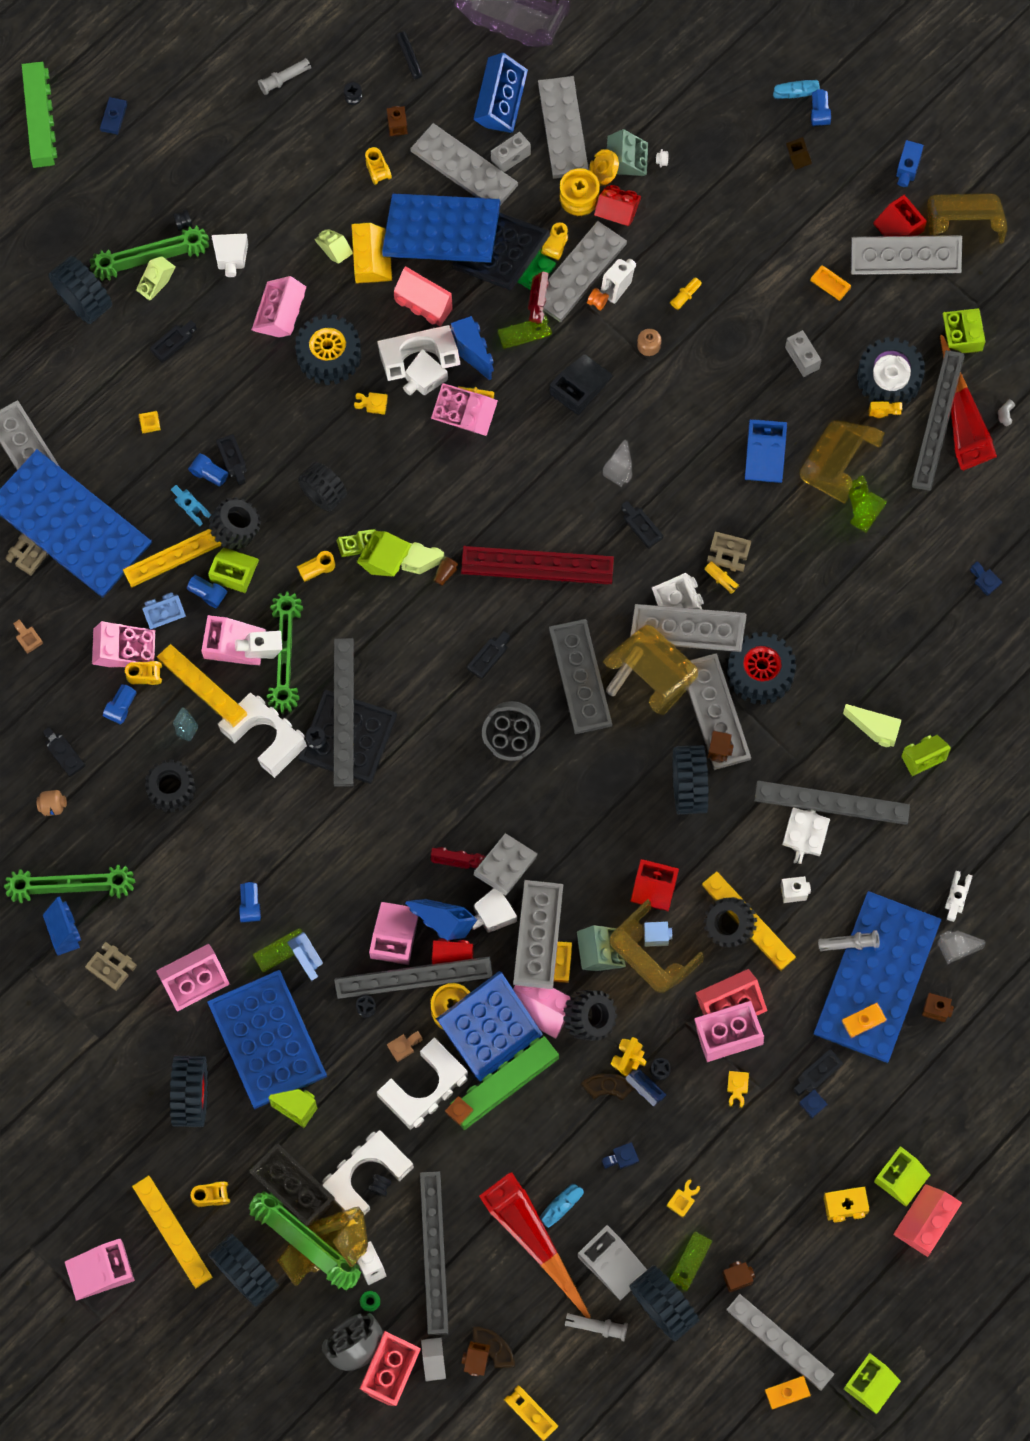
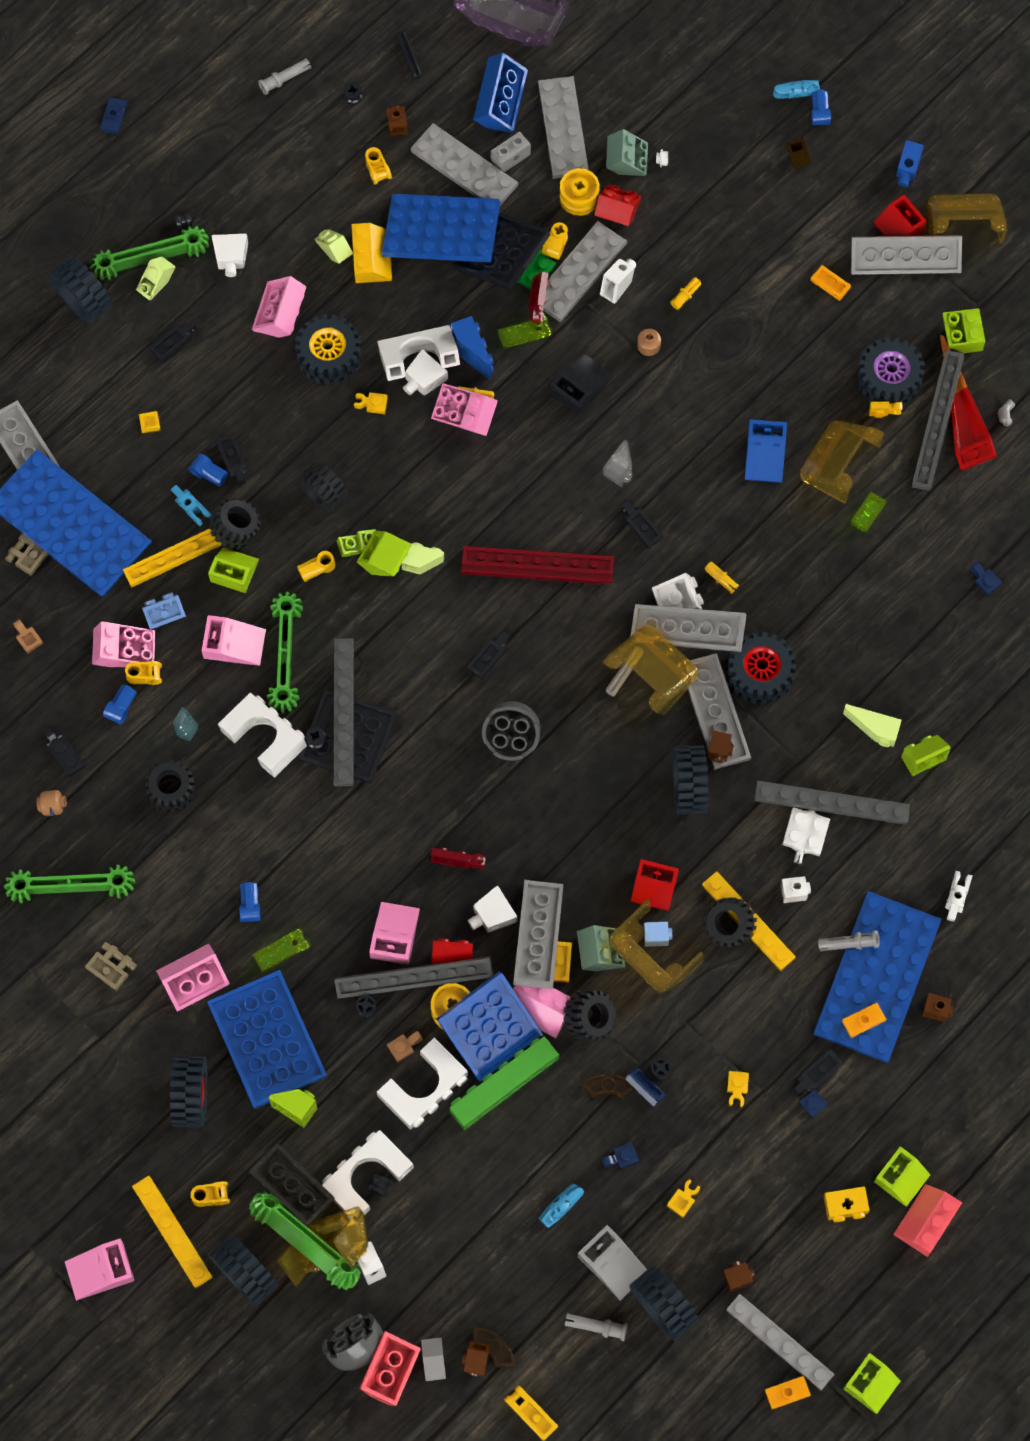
(38, 114): bright green brick -> none
(61, 927): blue slope -> none
(202, 685): yellow plate -> none
(211, 593): blue piece -> none
(260, 644): white torso -> none
(305, 954): medium blue bracket -> none
(370, 1294): green plate -> none
(423, 297): slope -> none
(434, 1253): dark grey plate -> none
(445, 571): reddish brown cone -> none
(447, 919): blue slope -> none
(459, 1110): dark orange plate -> none
(505, 864): light grey plate -> none
(515, 1211): red plate -> none
(580, 676): dark grey plate -> none
(598, 299): orange wheel -> none
(605, 166): yellow tile -> none
(632, 1056): yellow hips -> none
(691, 1260): clear neon green plate -> none
(729, 1031): bright pink slope -> none
(730, 546): dark tan plate -> none
(732, 992): coral slope -> none
(803, 353): light grey brick -> none
(861, 500): clear neon green plate -> none
(891, 372): white tile -> none
(958, 945): clear slope -> none

